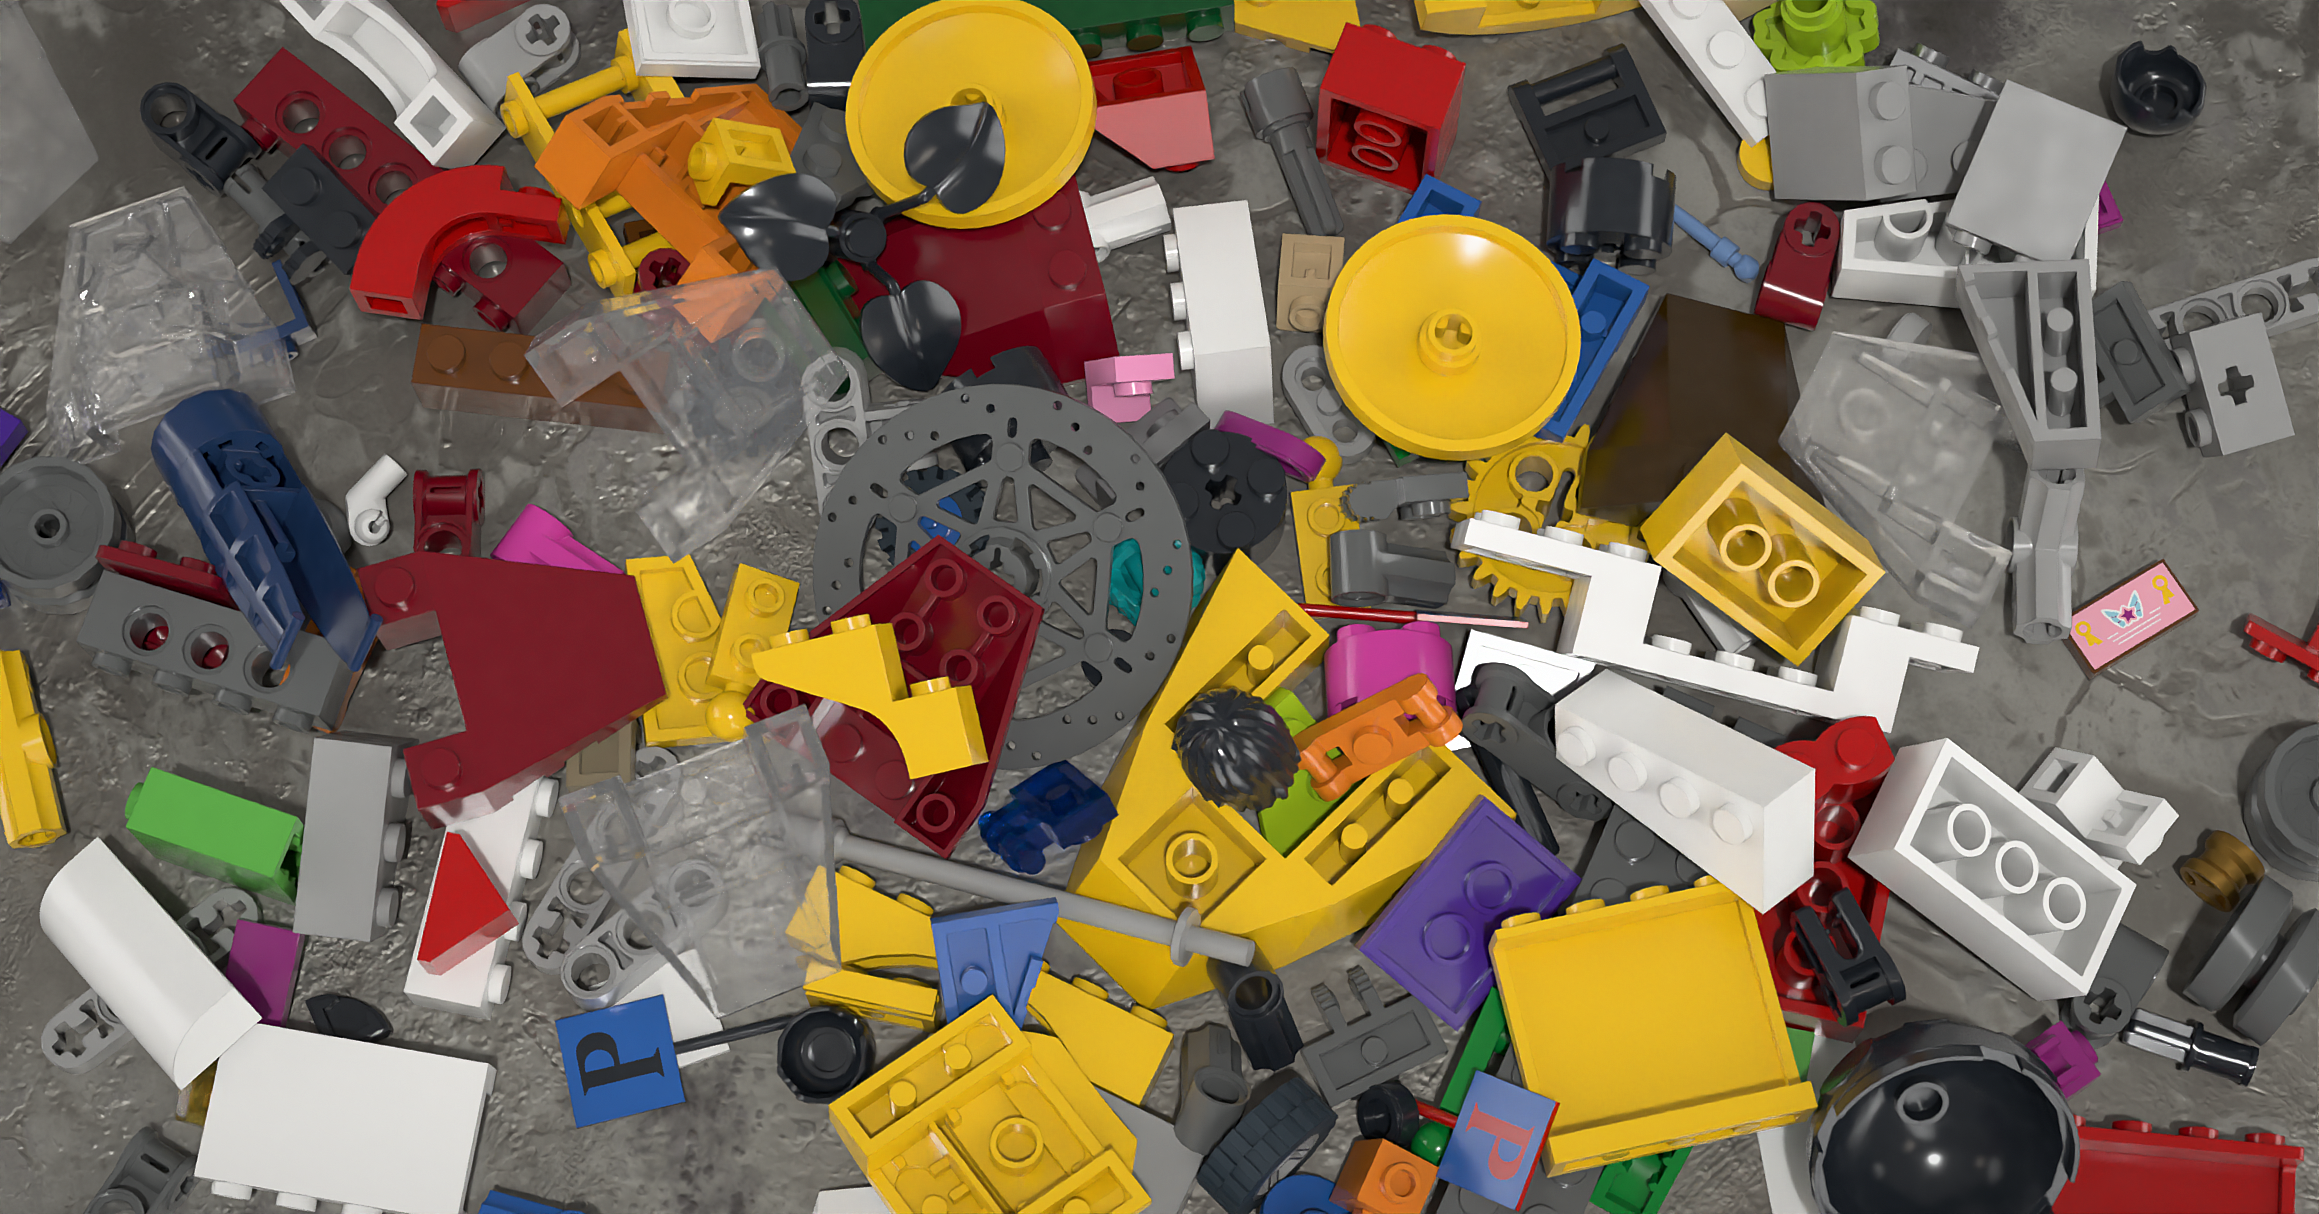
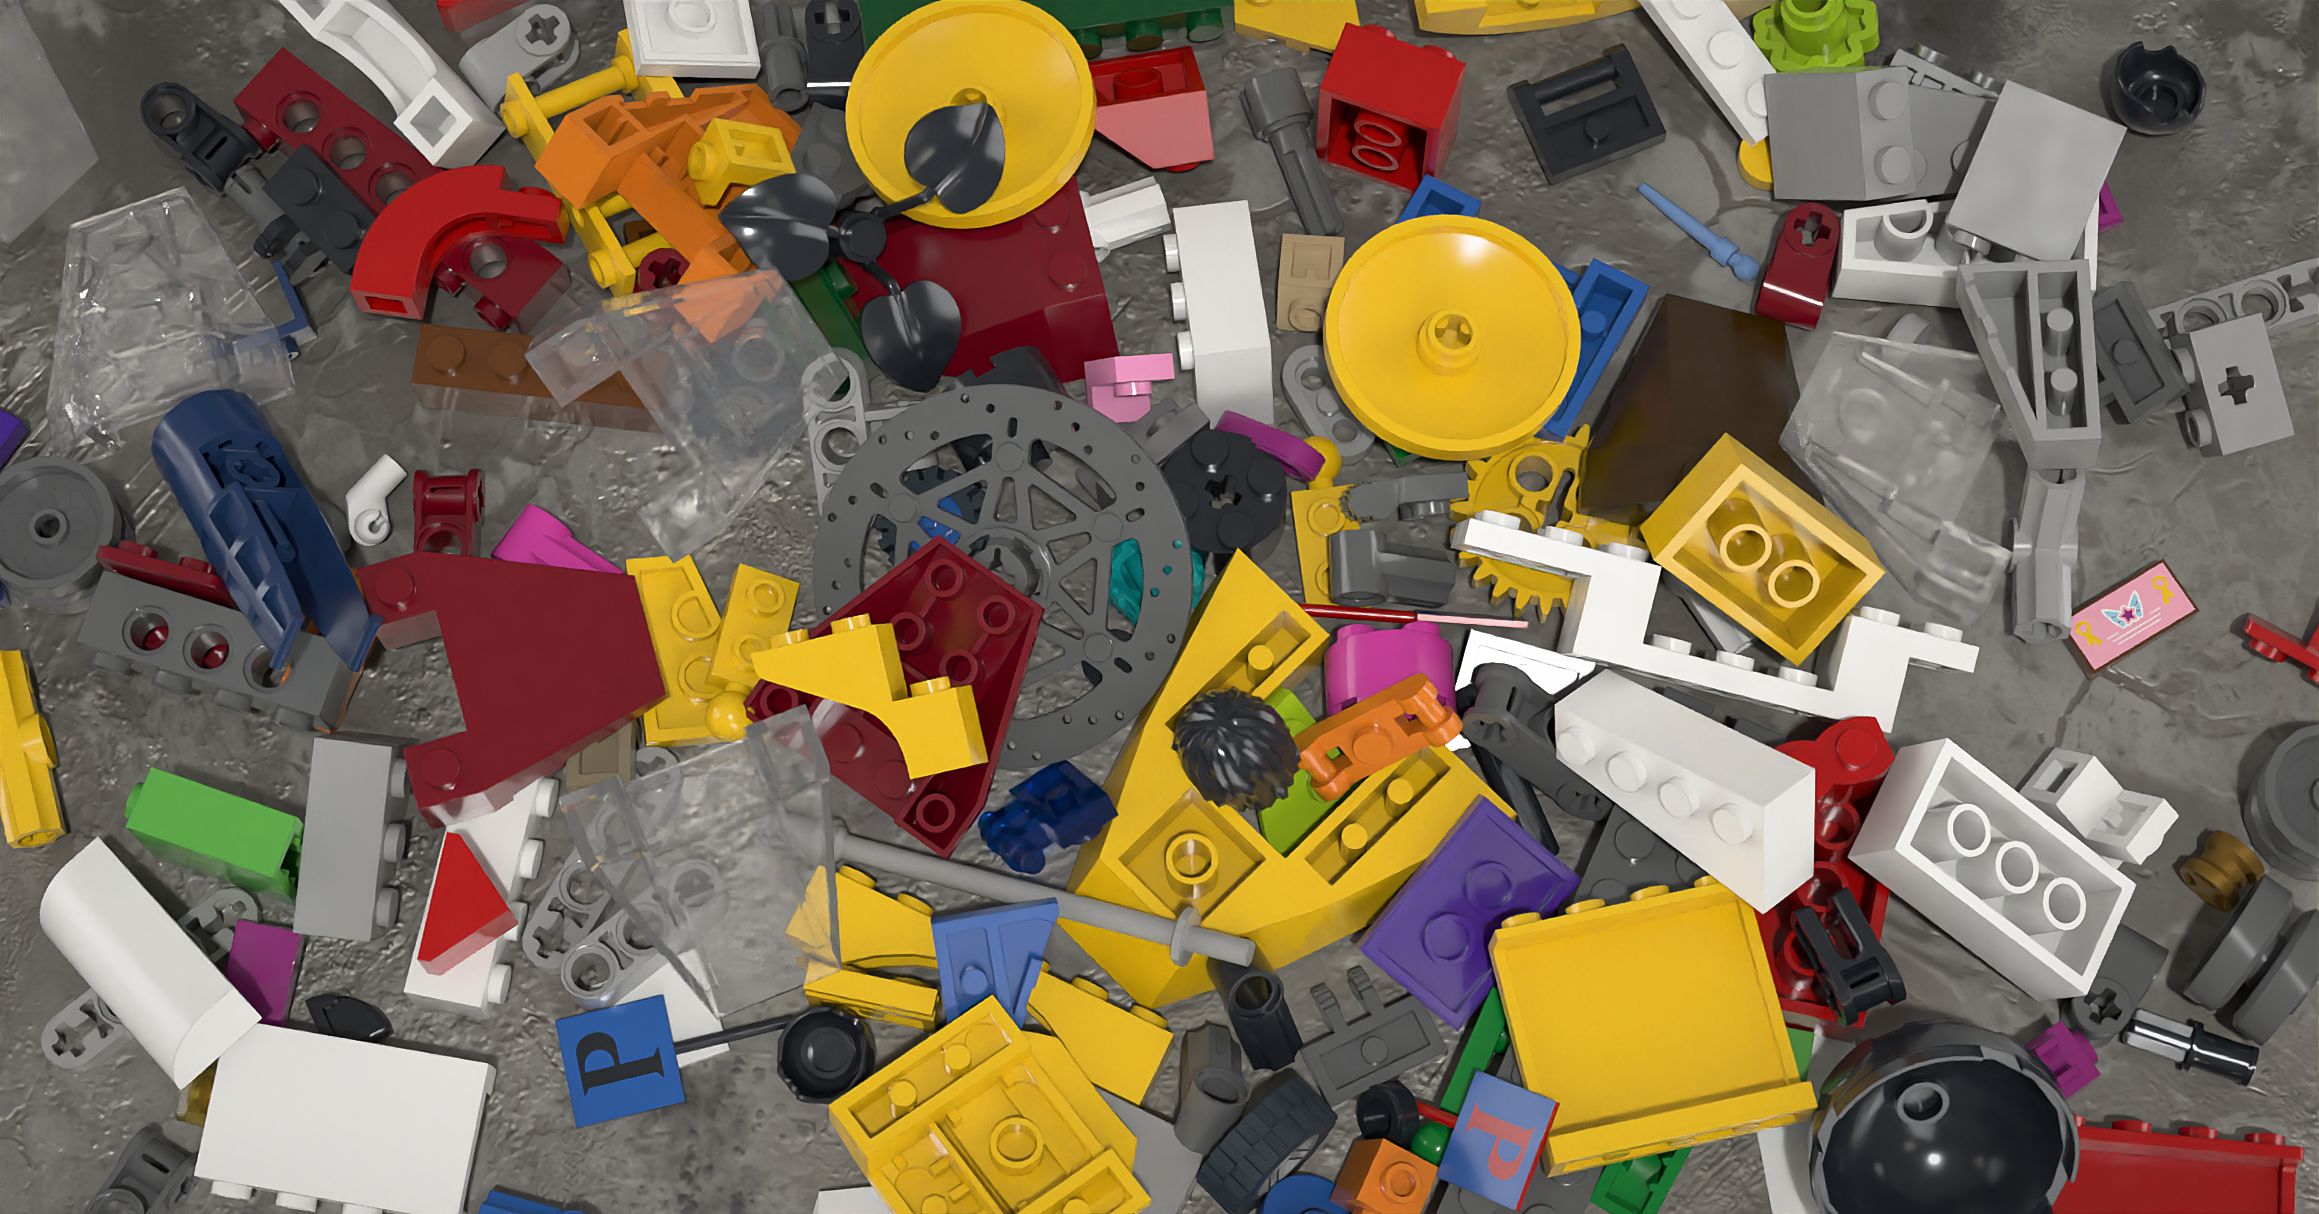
(1611, 214): black brick -> none

